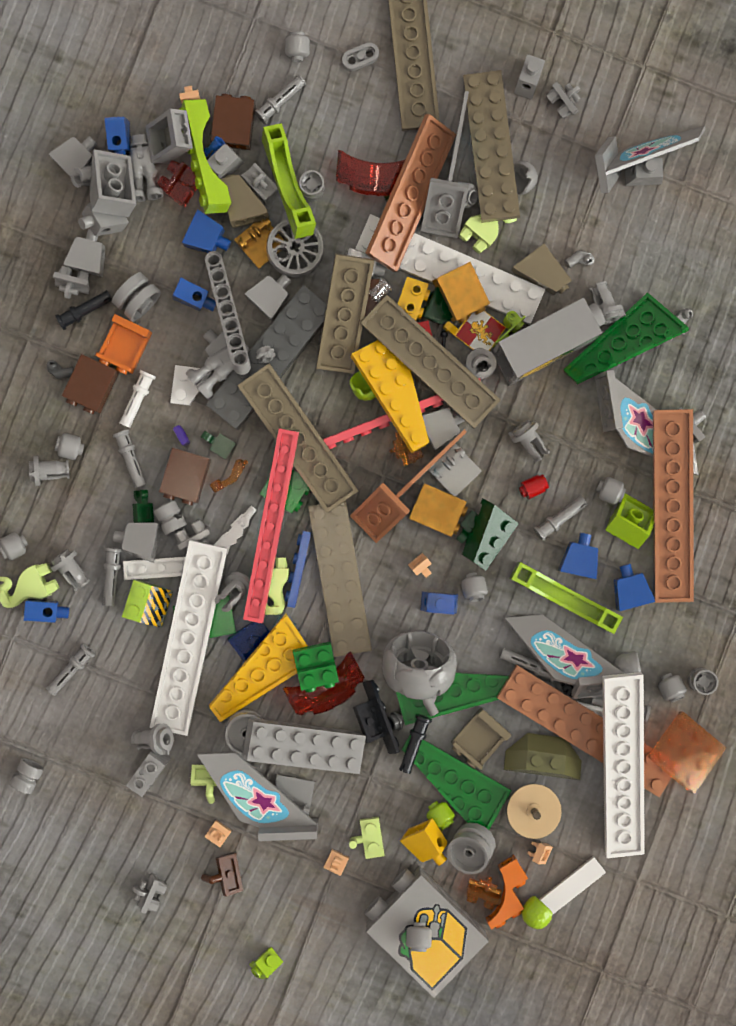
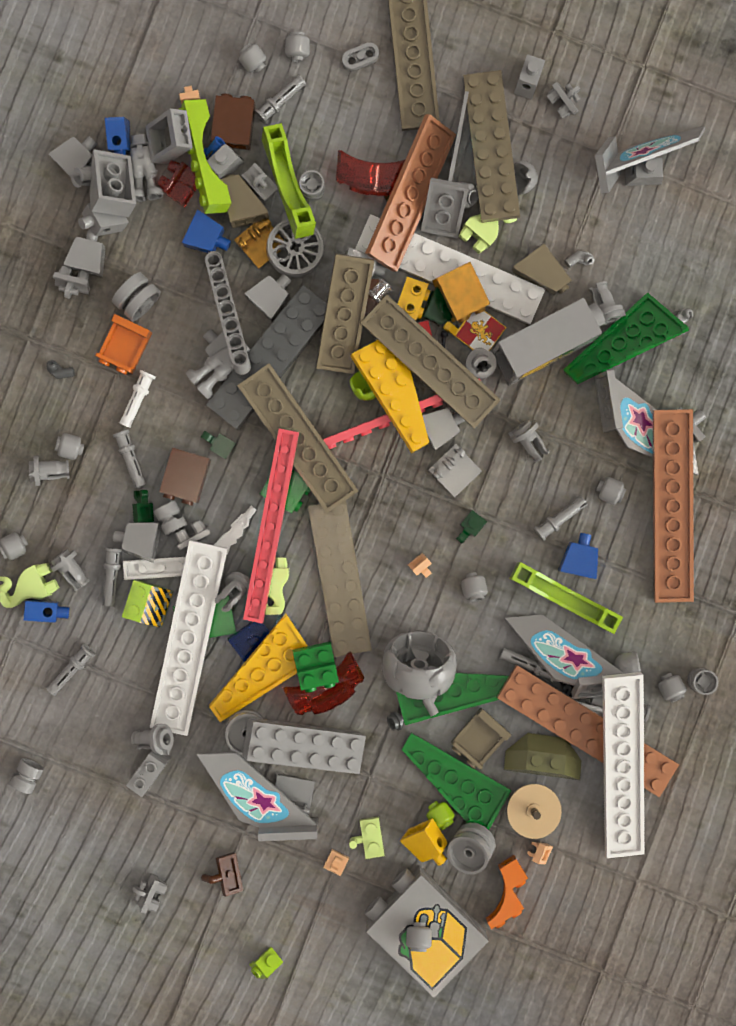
(76, 313): black pin -> none
(90, 384): reddish brown brick -> none
(183, 389): white wing -> none
(183, 438): dark purple tile -> none
(185, 291): blue torso -> none
(201, 777): yellowish green plate -> none
(218, 833): light nougat tile -> none
(236, 472): clear orange piece -> none
(252, 58): none -> light grey head
(265, 354): light grey plate -> none
(299, 561): plate -> none
(373, 719): black bracket -> none
(384, 509): nougat piece -> none
(403, 452): clear orange hips -> none
(417, 735): black pin -> none
(438, 510): pearl gold panel -> none
(439, 602): blue torso -> none
(485, 890): clear orange hips -> none
(489, 535): wedge -> none
(513, 323): lime hinge -> none
(533, 486): red brick -> none
(536, 913): lime hair -> none
(573, 885): white tile -> none
(631, 521): lime slope -> none
(631, 589): blue torso -> none
(687, 752): clear orange plate -> none

